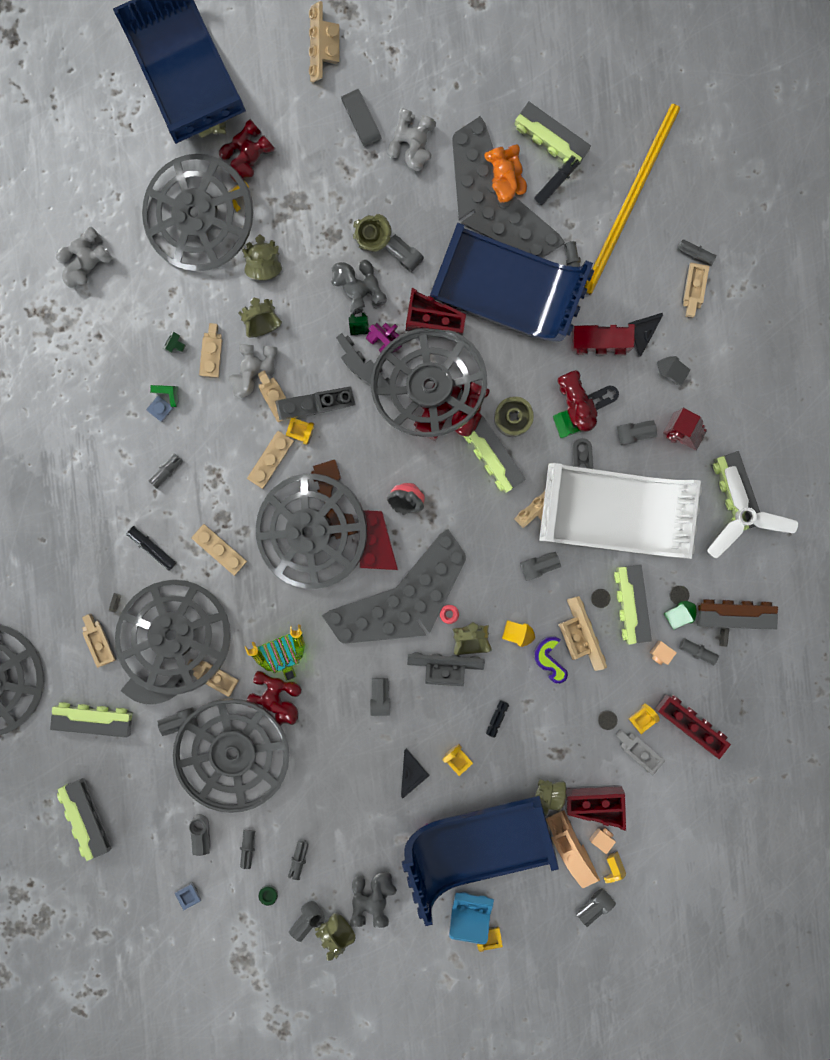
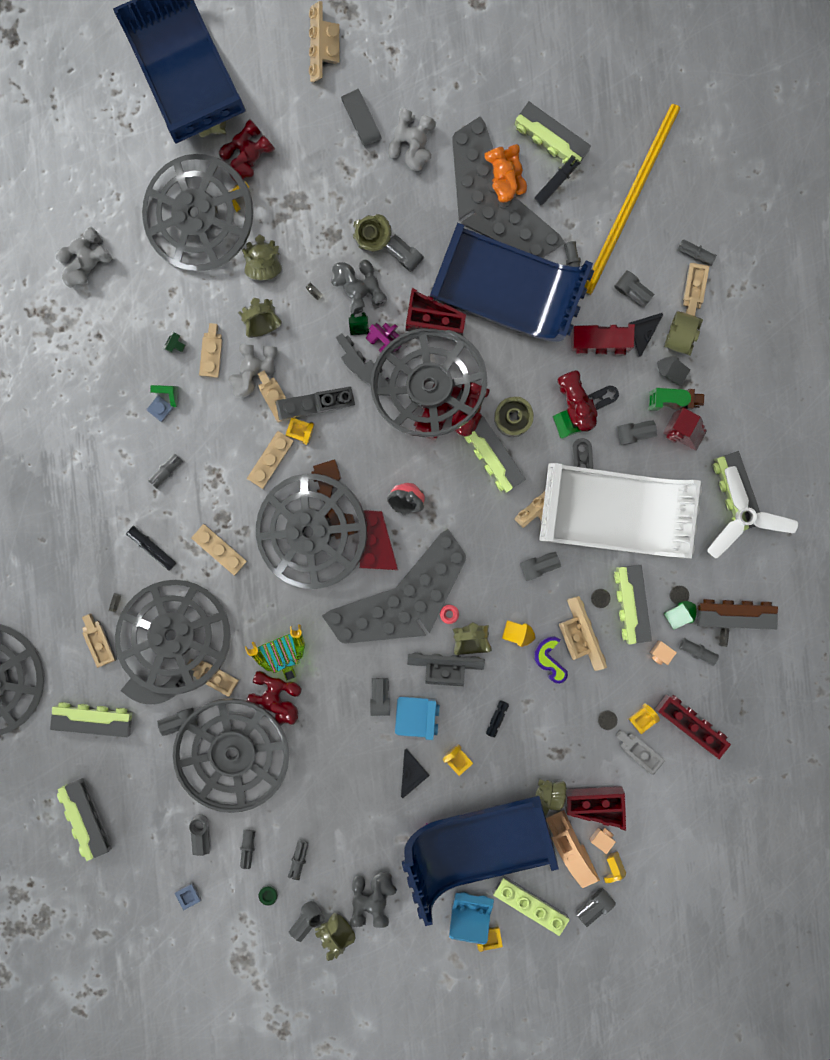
(314, 291): none -> clear smoke tile
(416, 717): none -> dark azure bracket
(530, 905): none -> yellowish green piece
(630, 286): none -> dark grey piece
(674, 399): none -> green hips
(683, 332): none -> olive brick

